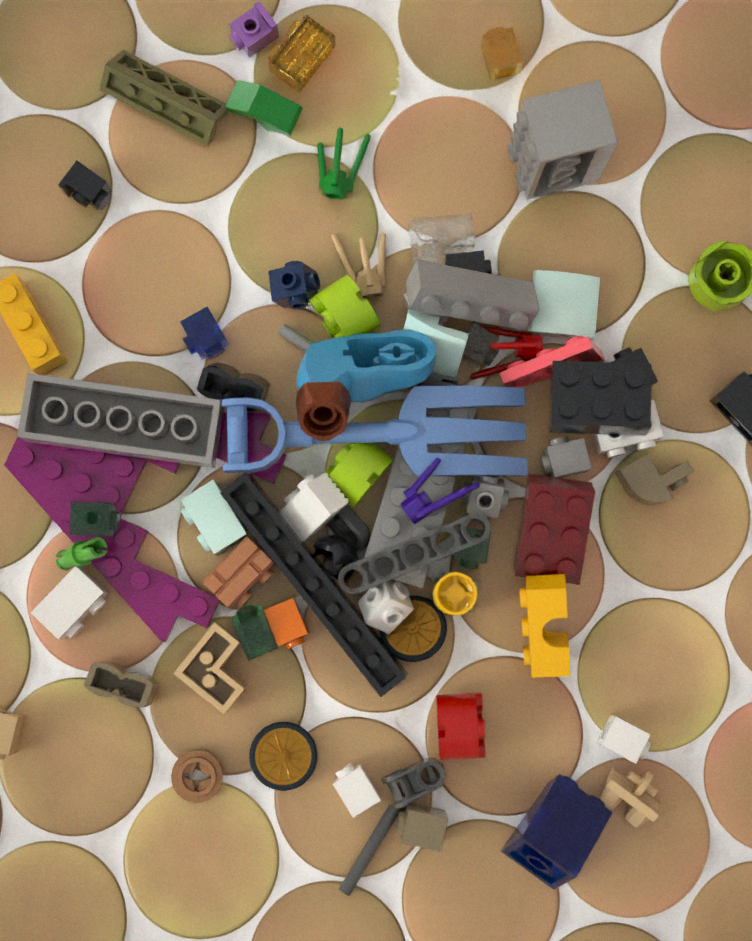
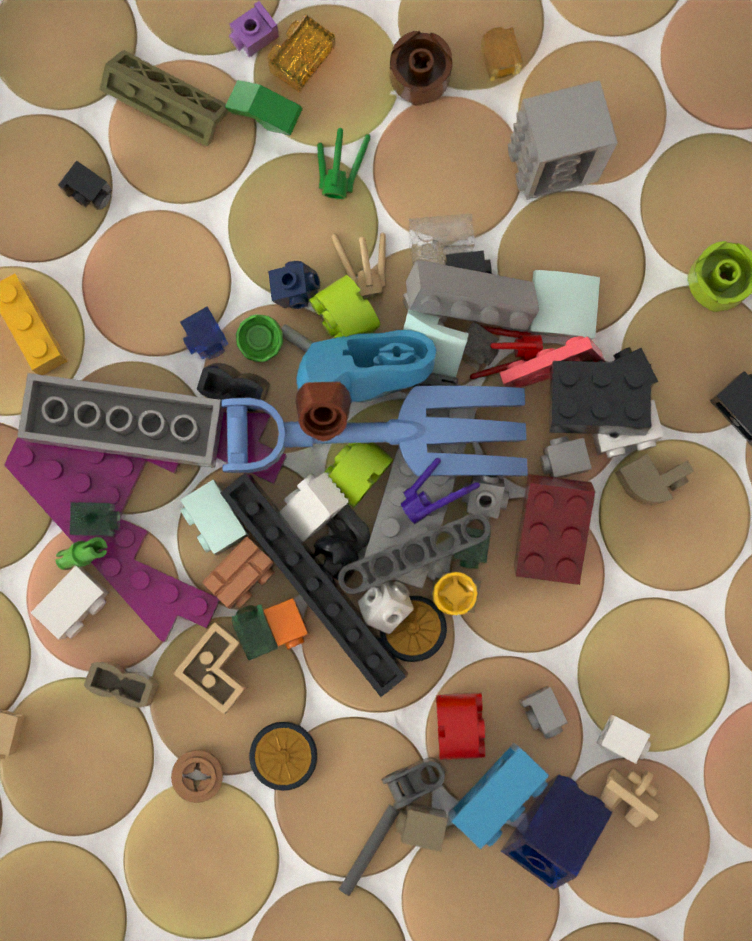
(259, 338): none -> bright green hair
(356, 789): white brick -> none
(420, 50): none -> reddish brown brick
(498, 796): none -> dark azure brick
(544, 712): none -> light grey brick
(545, 600): yellow arch -> none

